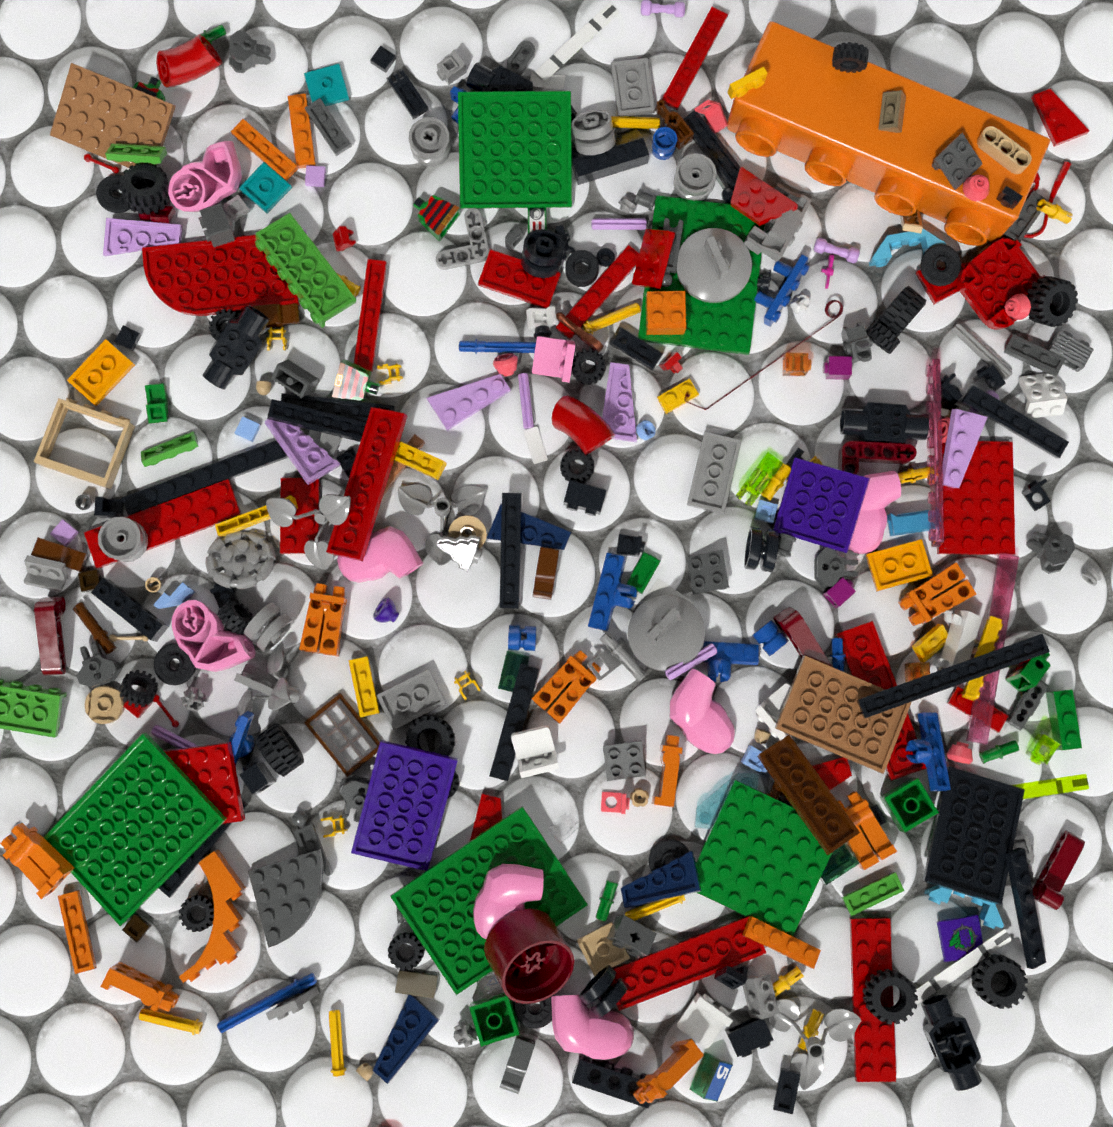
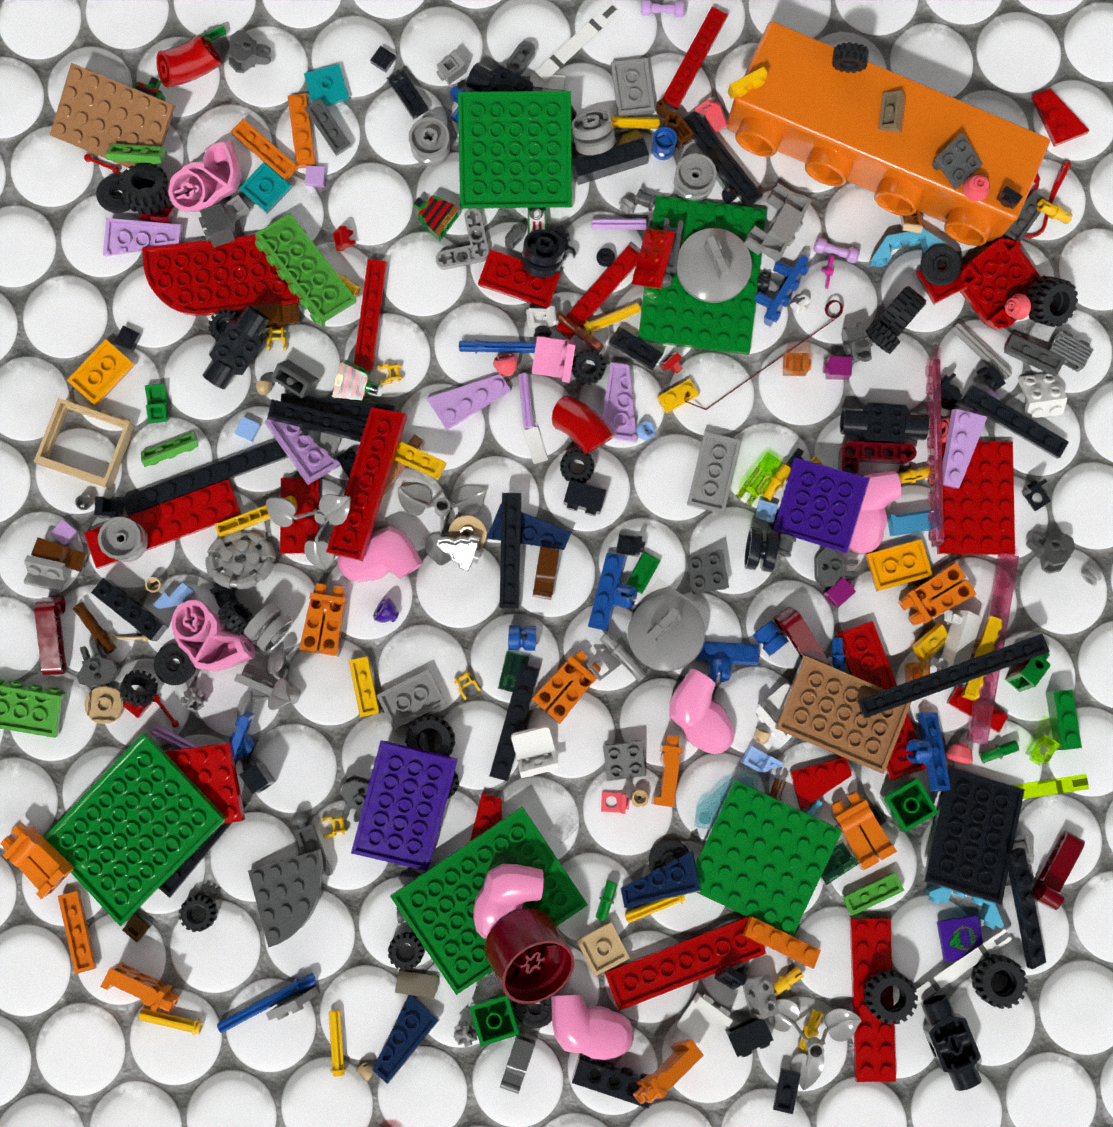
(89, 580): dark brown tile -> none
(224, 886): orange arch -> none
(279, 749): black tyre -> none
(343, 734): clear piece -> none
(586, 257): black tyre -> none
(604, 991): black wheel -> none
(638, 942): dark grey brick -> none
(665, 313): orange brick -> none
(679, 668): lavender axle -> none
(710, 1077): clear green panel -> none
(758, 199): red wing -> none
(808, 794): reddish brown plate -> none
(1014, 151): tan beam -> none
(1027, 711): dark grey piece -> none

